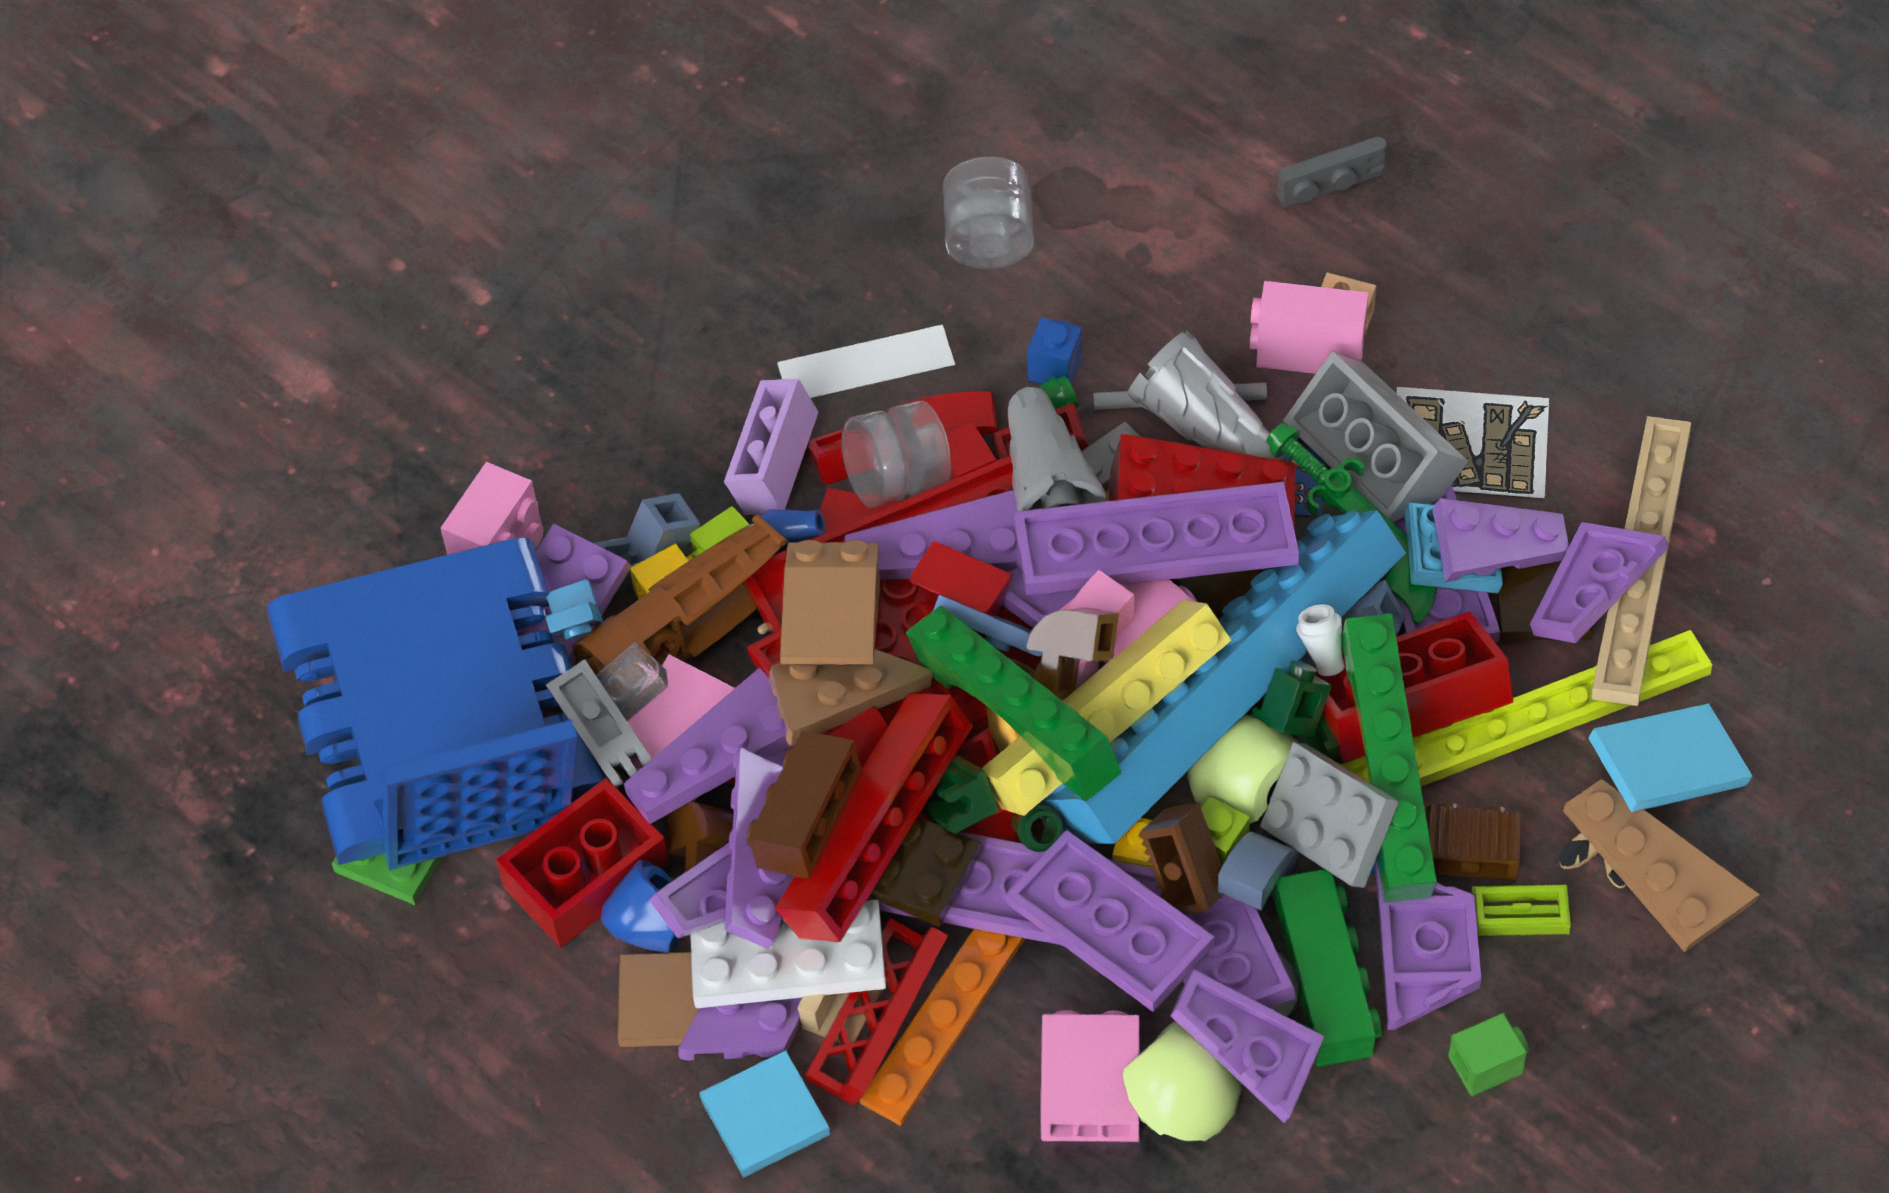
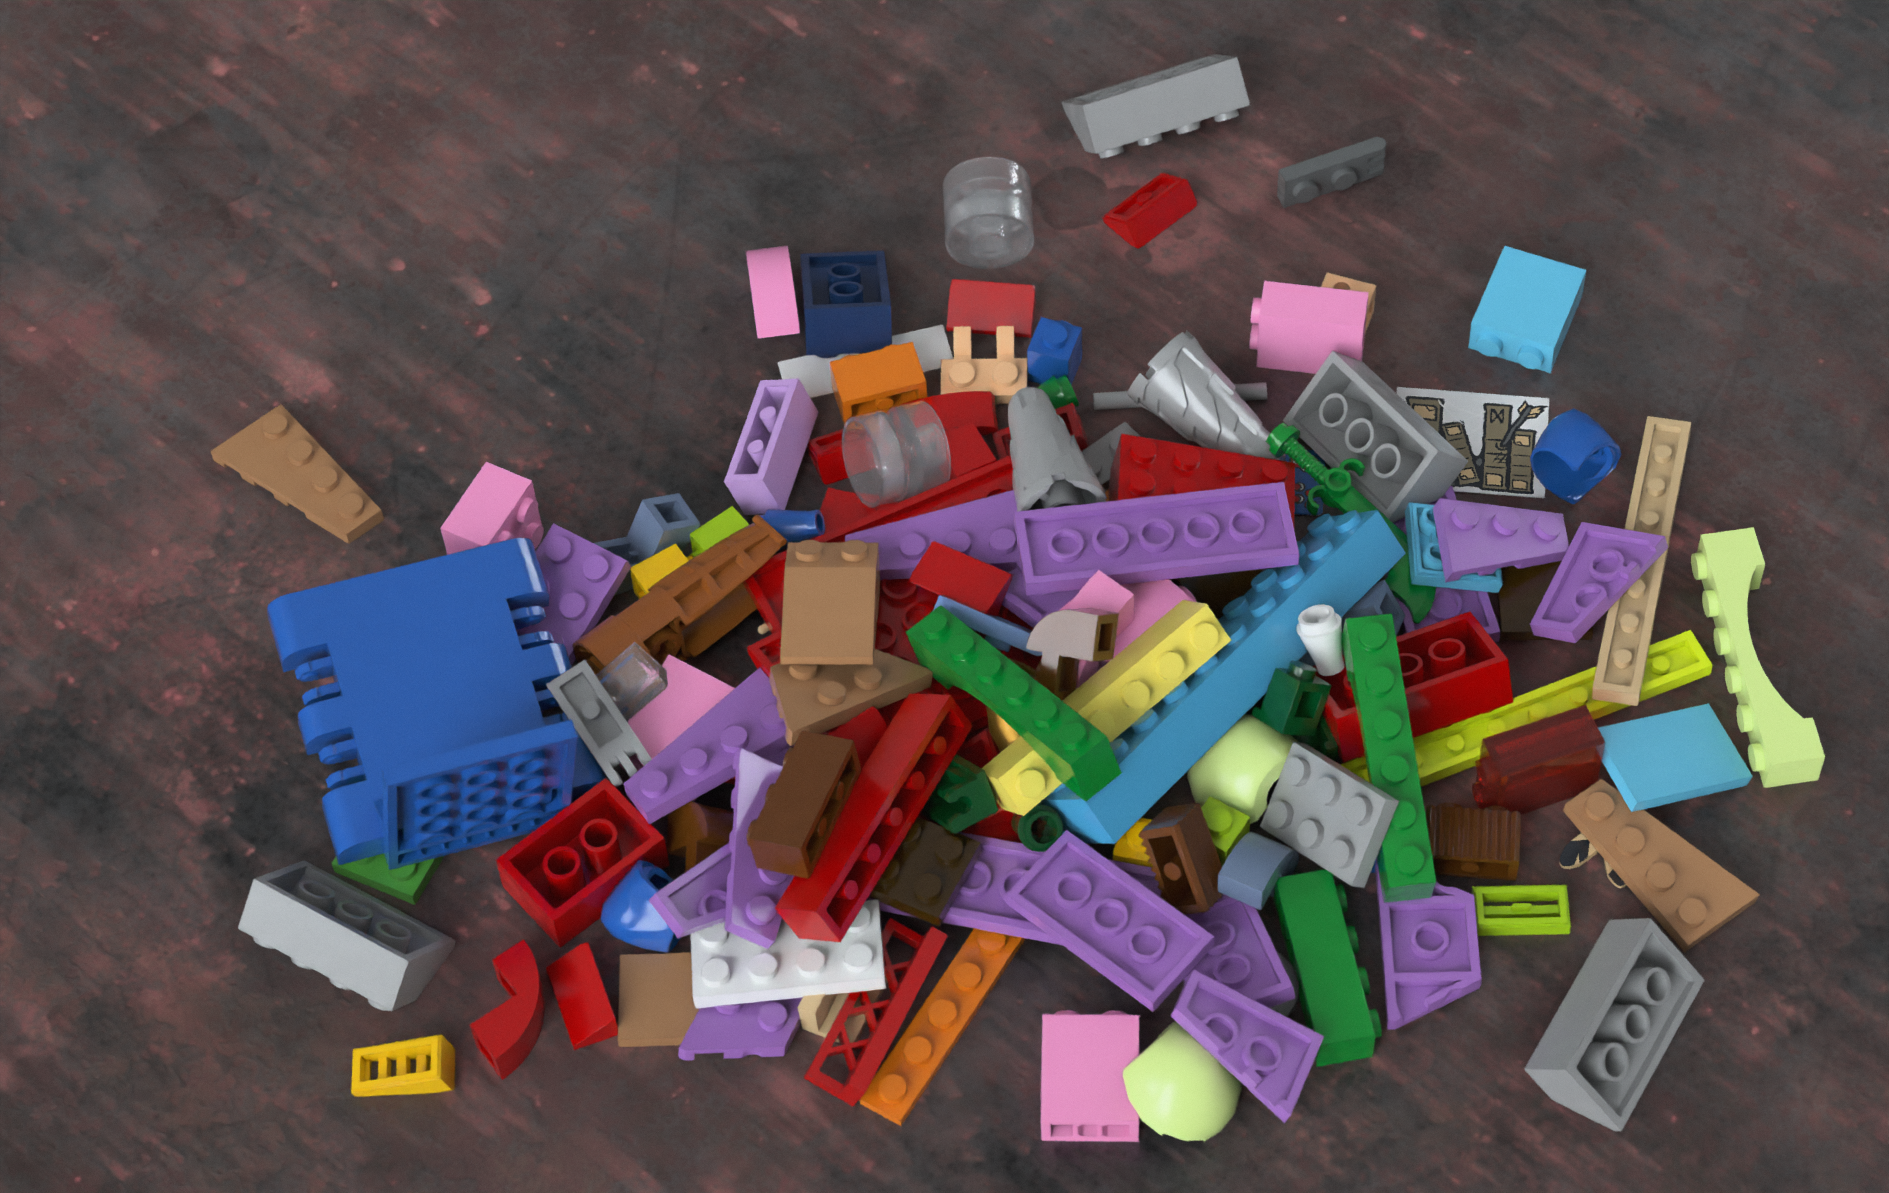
(299, 473): none -> medium nougat wing
(344, 934): none -> light grey slope
(433, 1067): none -> yellow slope
(512, 1028): none -> red brick
(573, 610): dark azure bracket -> none
(582, 997): none -> red slope
(764, 1113): medium azure tile -> none
(772, 292): none -> bright pink brick
(845, 303): none -> dark blue slope
(877, 380): none -> orange brick
(991, 304): none -> red slope
(1000, 375): none -> light nougat plate
(1151, 209): none -> red slope
(1157, 104): none -> light grey slope
(1488, 1054): bright green brick -> none
(1527, 309): none -> medium azure brick
(1539, 762): none -> clear red brick
(1573, 455): none -> blue piece
(1615, 1022): none -> light grey slope
(1781, 741): none -> yellowish green arch

